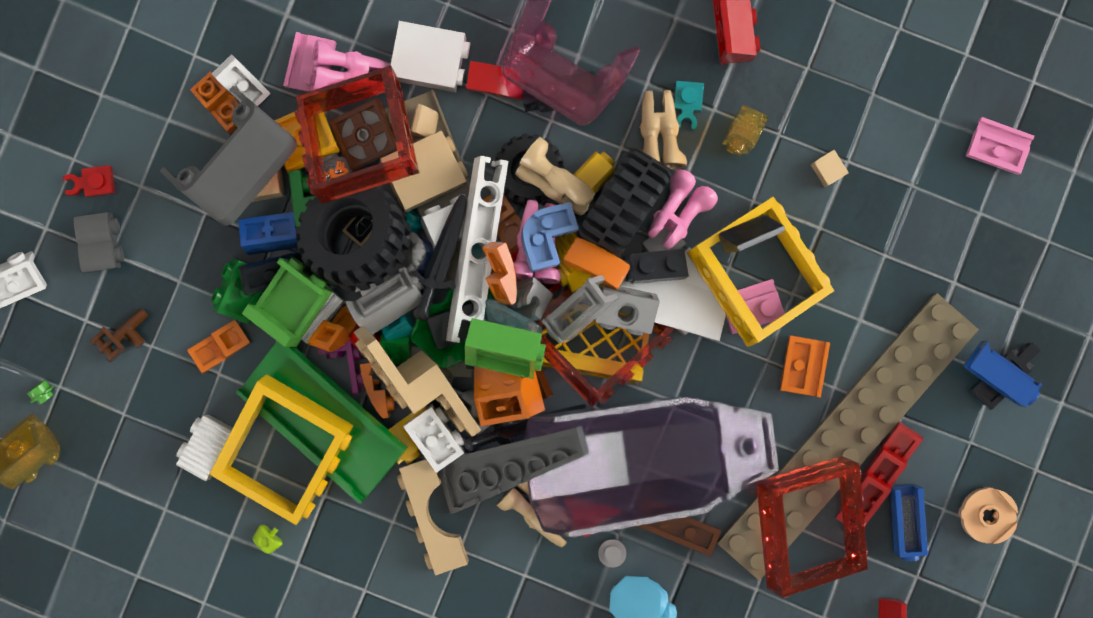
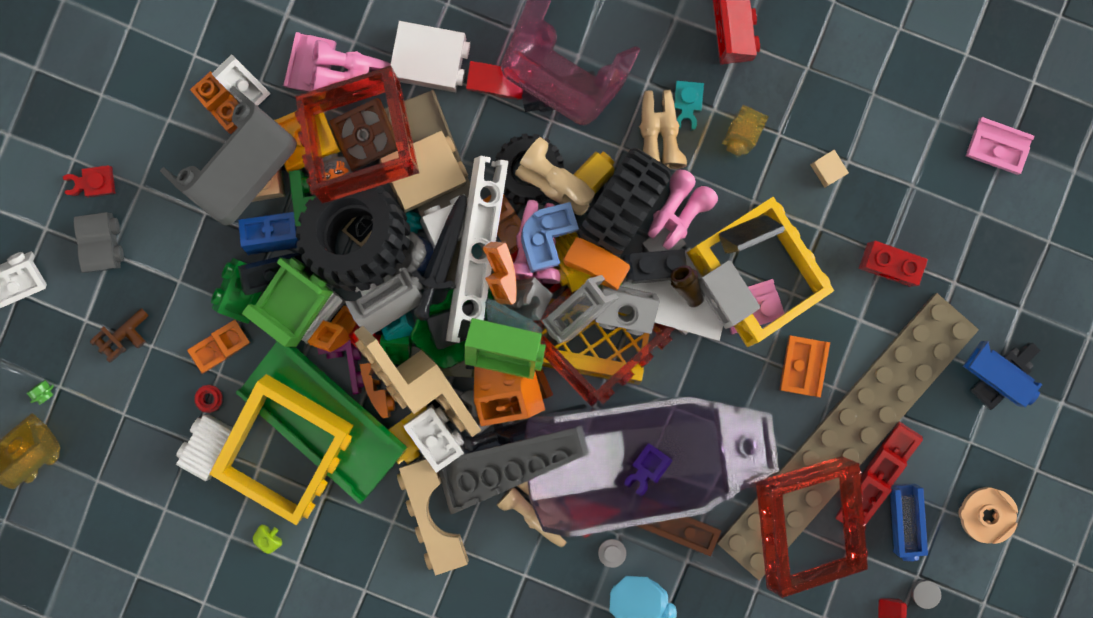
(200, 398): none -> red plate
(424, 121): tan slope -> none
(650, 465): none -> dark purple plate
(687, 284): none -> dark brown cone
(728, 295): none -> light grey panel
(893, 263): none -> red brick
(926, 594): none -> light grey tile

